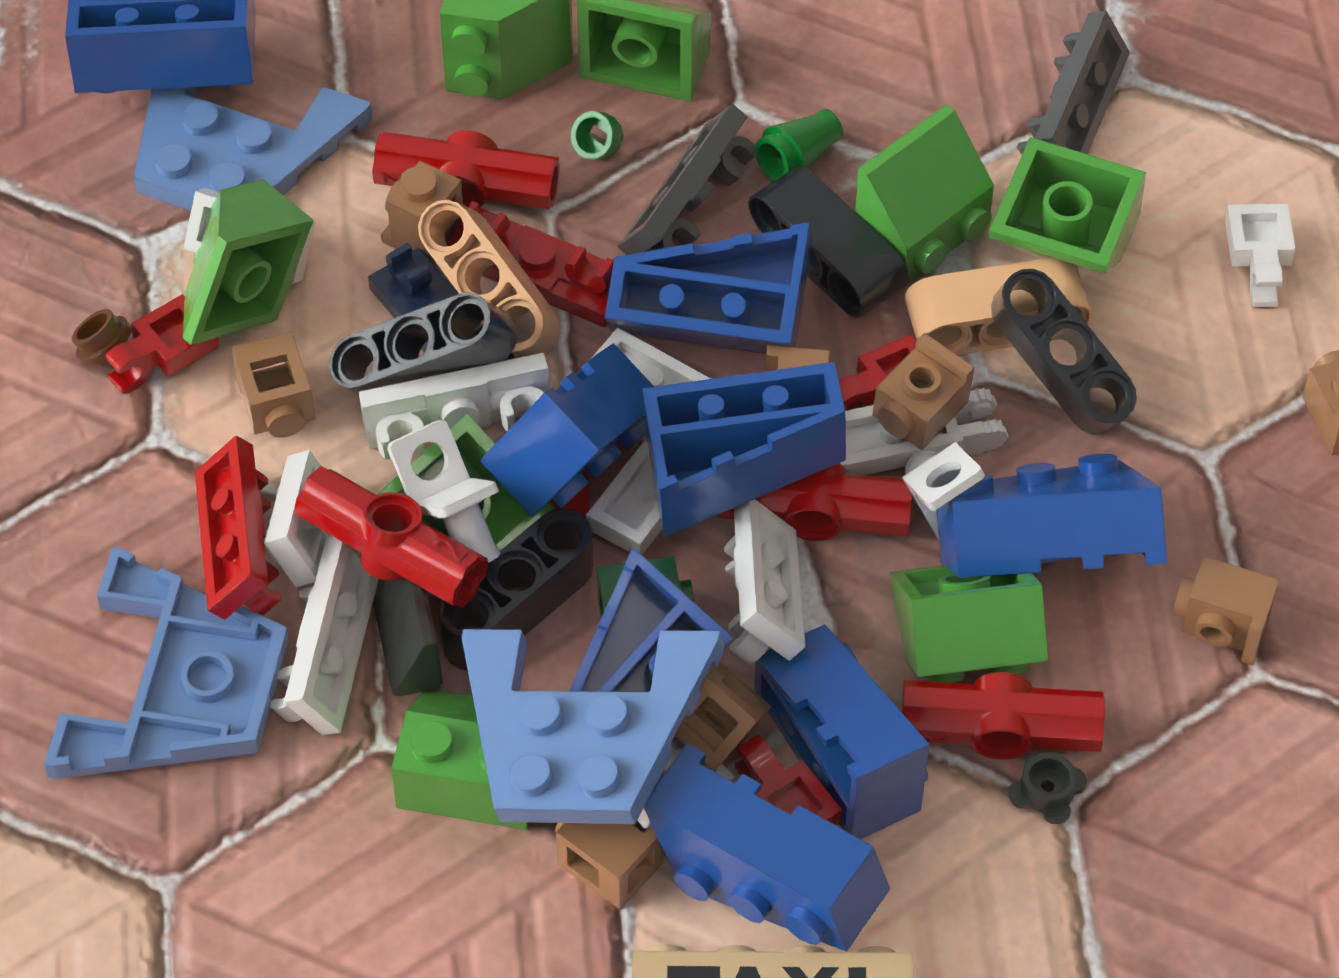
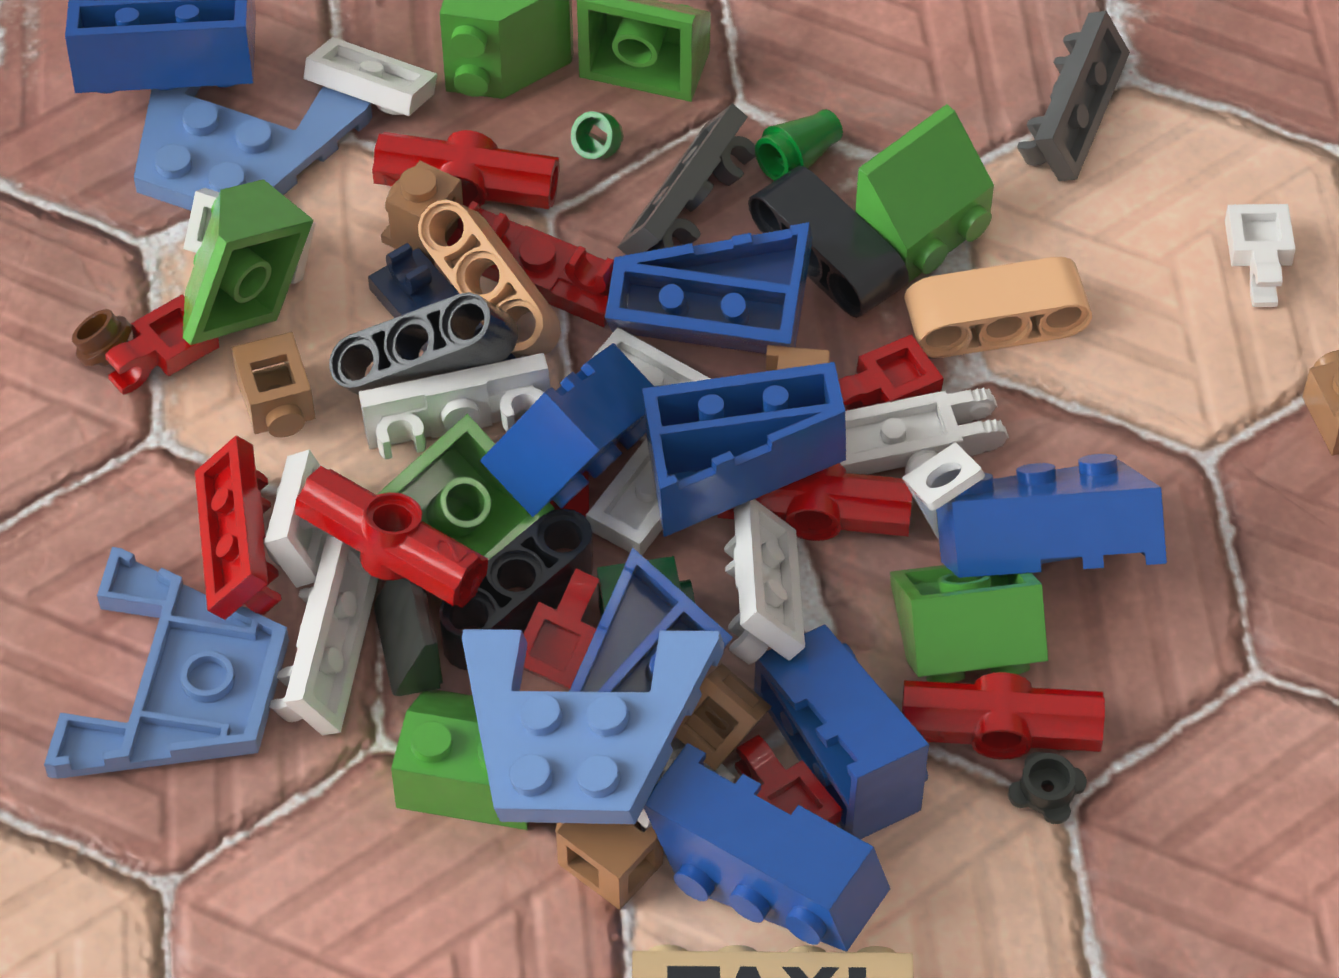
(370, 76): none -> white plate
(450, 494): white bracket -> none
(559, 637): none -> red plate
(923, 392): medium nougat brick -> none
(1060, 320): black beam -> none
(1070, 206): bright green slope -> none
(1226, 606): medium nougat brick -> none

